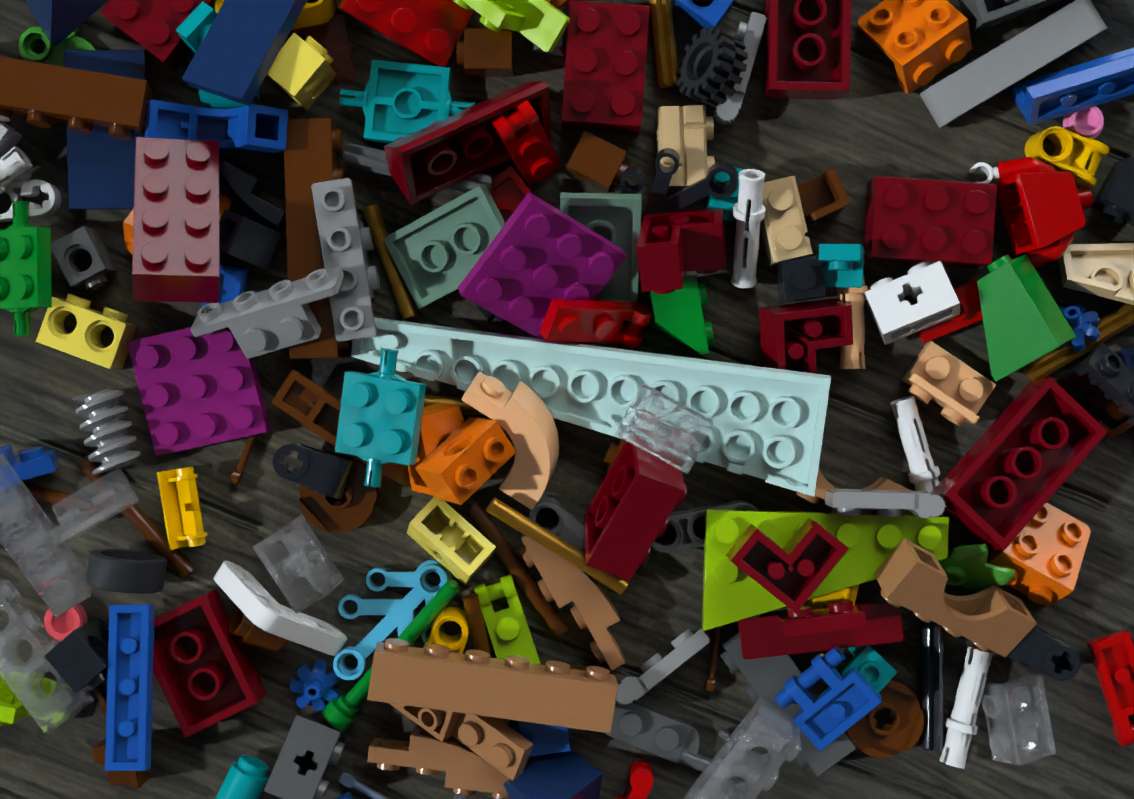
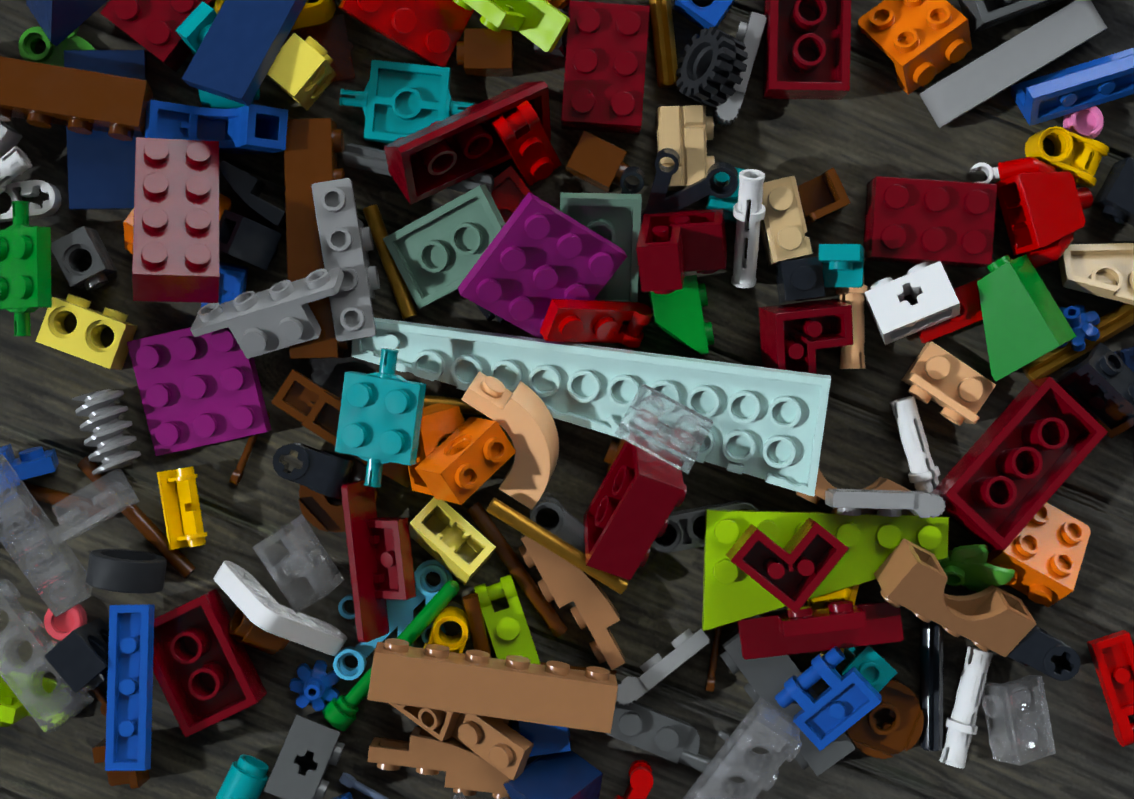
(377, 560): none -> dark red bracket

